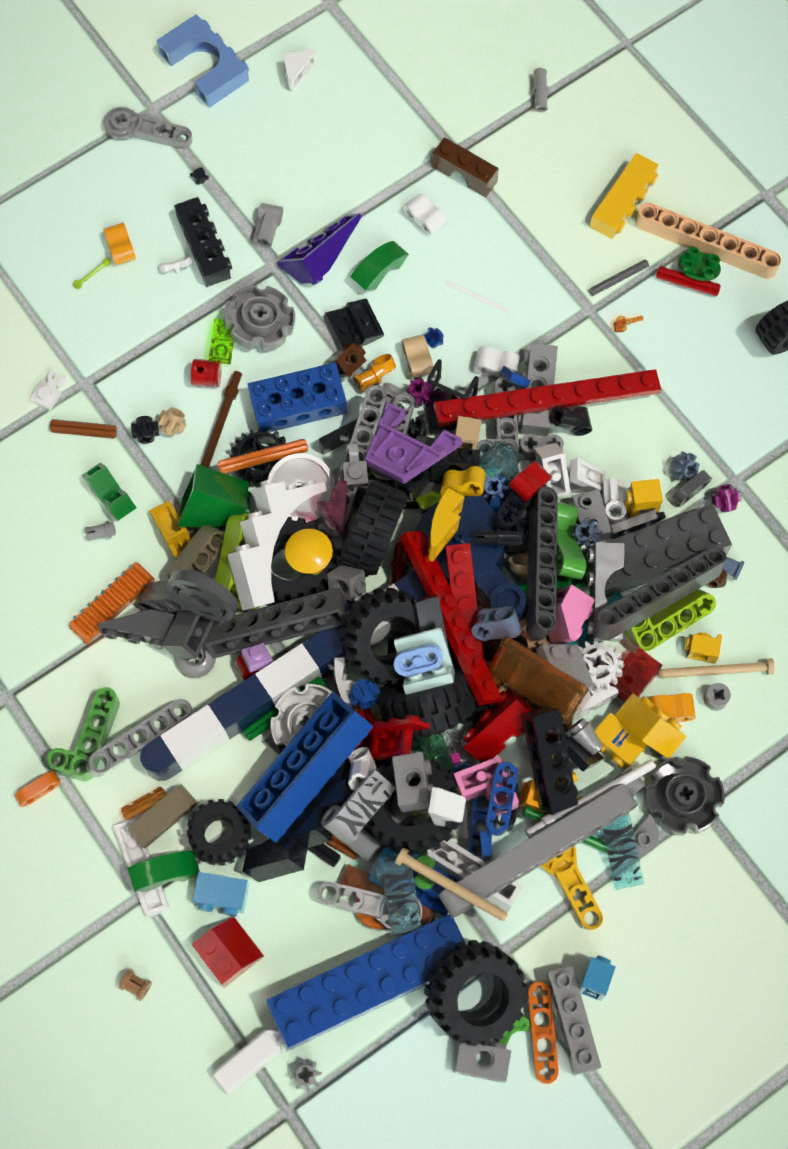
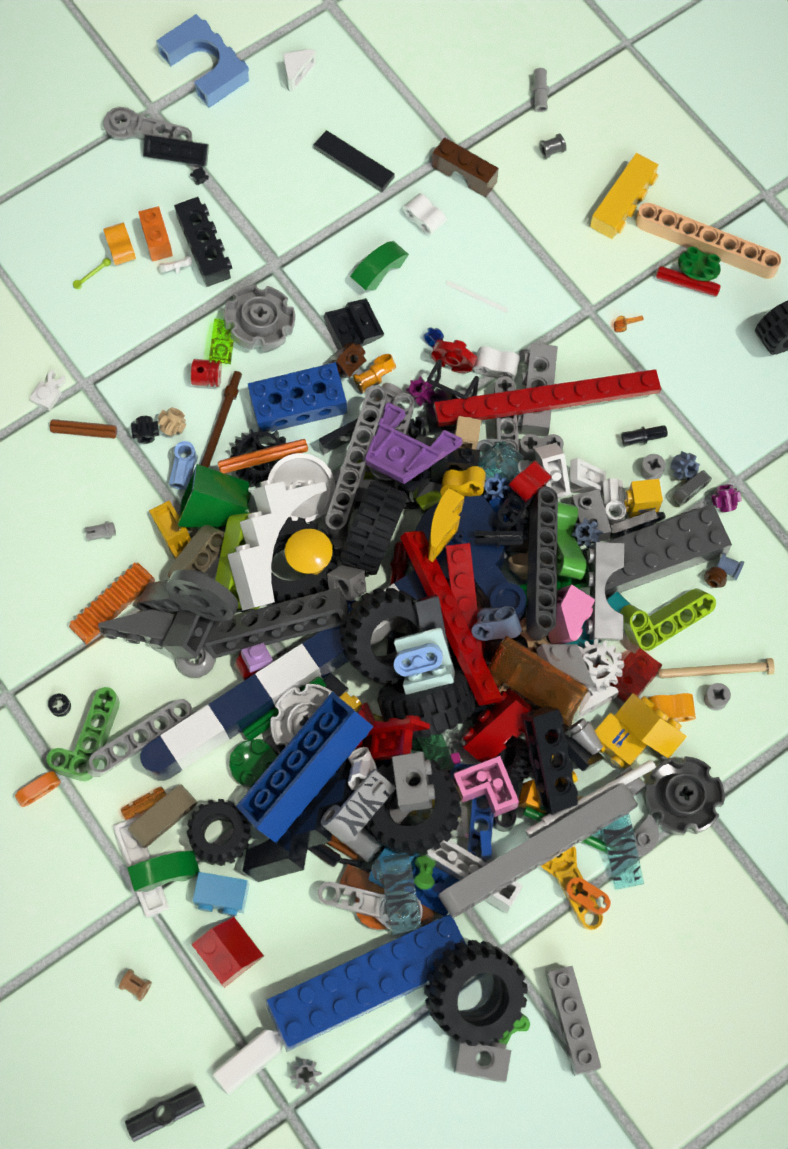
(53, 702): none -> black bush
(108, 491): green brick -> none
(149, 1121): none -> black piece
(155, 233): none -> orange brick
(176, 150): none -> black tile
(183, 467): none -> light blue piece
(250, 761): none -> green dish
(268, 219): light grey piece -> none
(317, 258): dark purple wedge -> none
(335, 510): clear pink slope -> none
(343, 684): white slope -> none
(354, 161): none -> black tile
(355, 471): light grey plate -> none
(358, 863): none -> black hand
(364, 694): blue gear -> none
(417, 355): tan axle -> none
(446, 806): white slope -> none
(450, 885): tan bar -> none
(454, 355): none -> red plate
(491, 815): blue beam -> none
(515, 376): blue tile -> none
(516, 759): none -> black tyre
(546, 1032): orange beam -> none
(553, 146): none -> dark grey bush
(572, 419): black piece -> none
(584, 901): none -> orange beam
(597, 978): dark azure brick -> none
(619, 277): dark grey bar -> none
(643, 435): none -> black axle
(651, 472): none -> light grey wheel
(659, 593): dark grey beam -> none
(703, 647): yellow brick -> none

